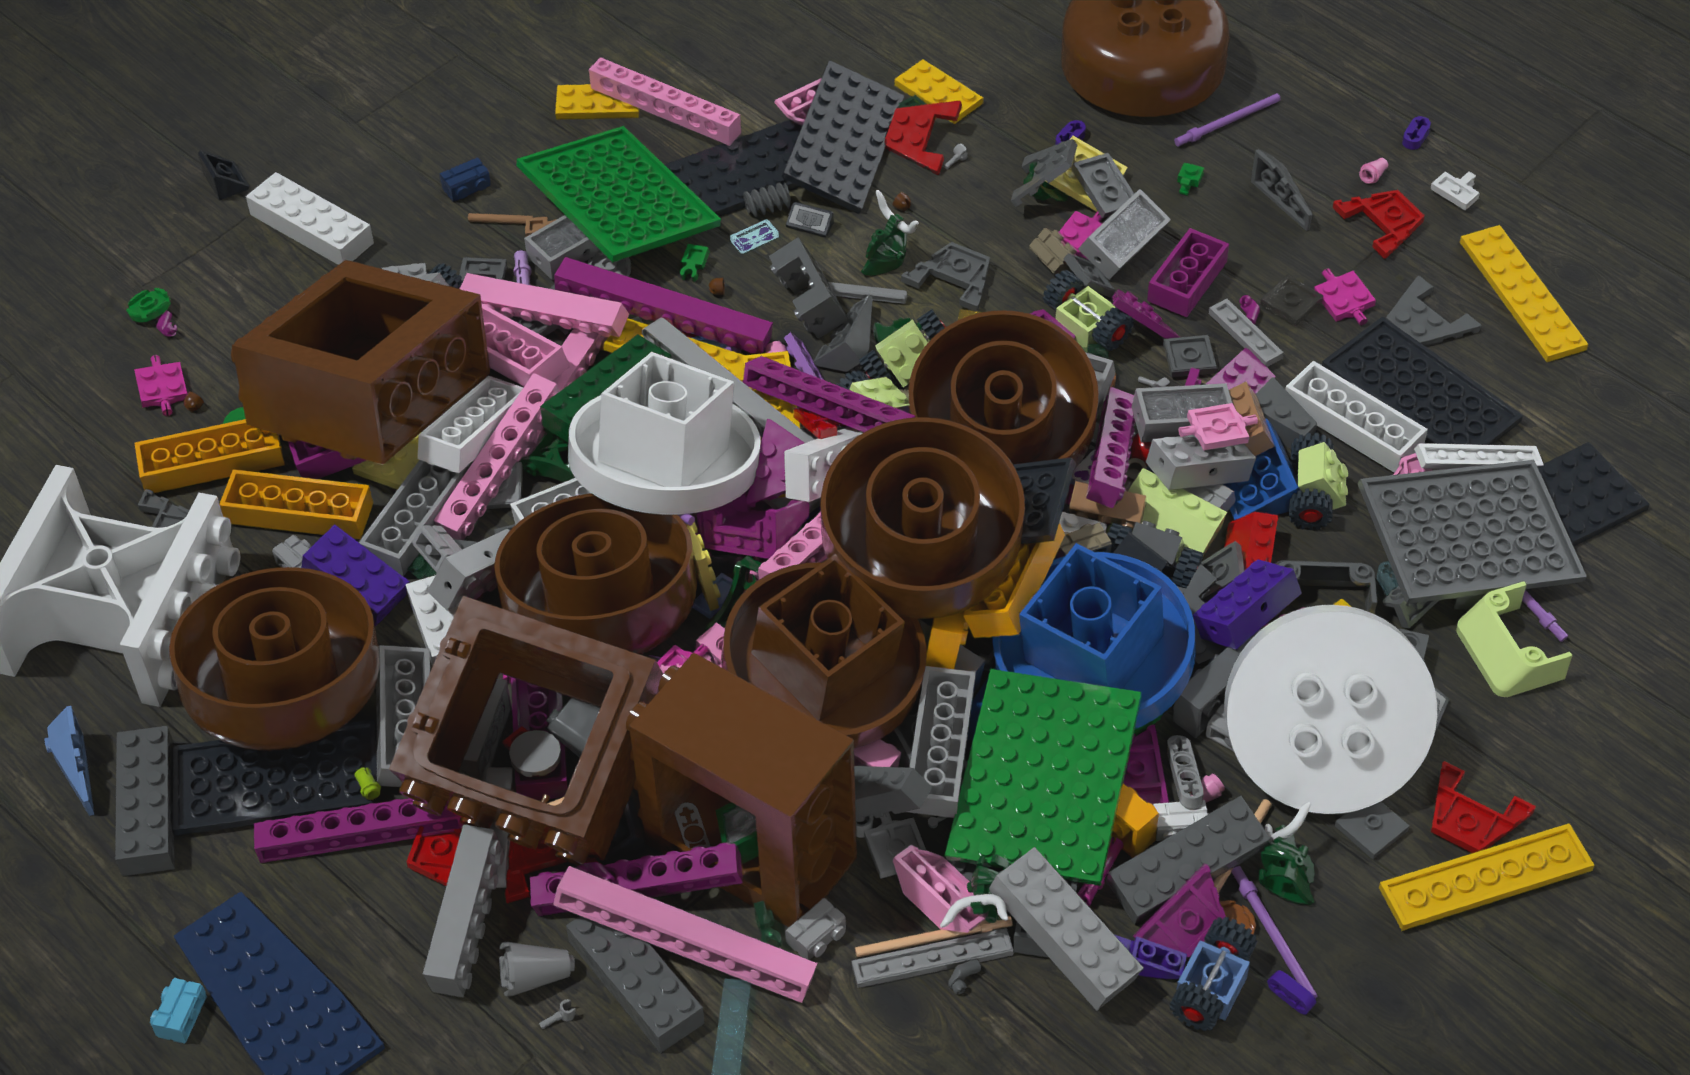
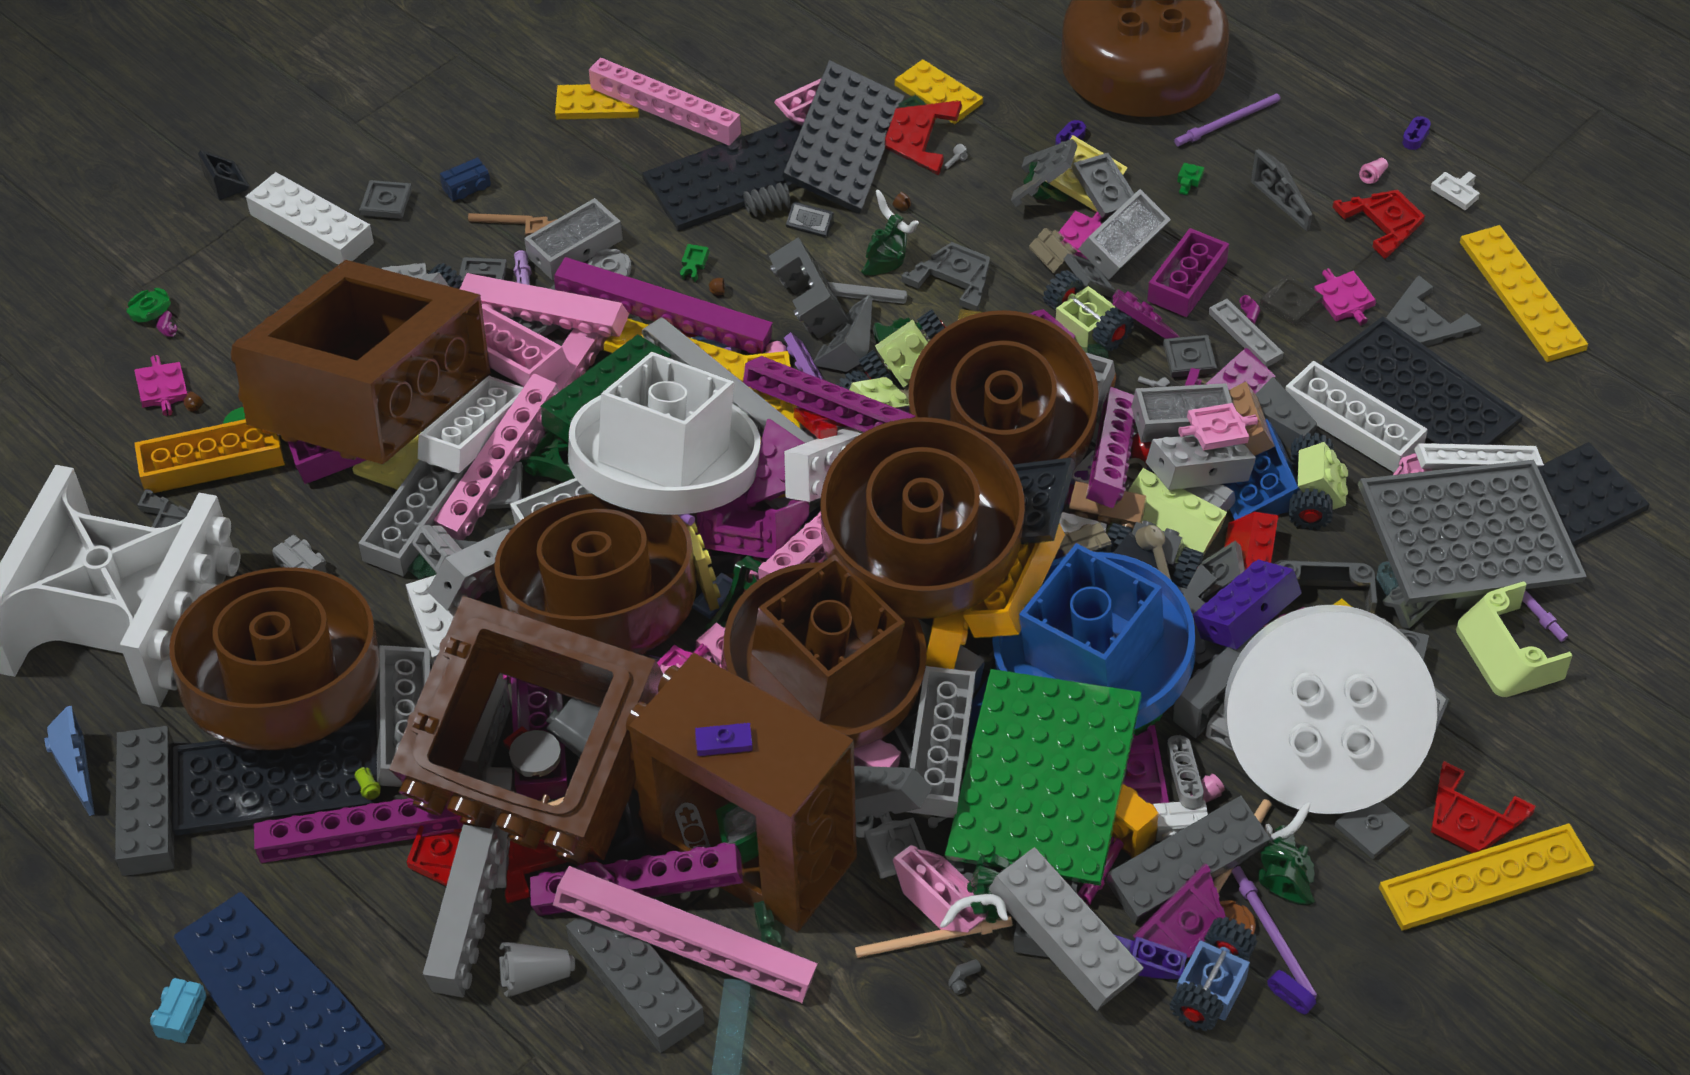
(296, 503): light orange brick -> none
(349, 560): dark purple brick -> none
(385, 199): none -> dark grey plate
(561, 1014): light grey hand -> none
(618, 193): green plate -> none
(723, 739): none -> dark purple plate
(754, 236): clear light blue tile -> none
(816, 930): light grey brick -> none
(931, 957): light grey tile -> none
(1153, 538): none -> dark tan piece

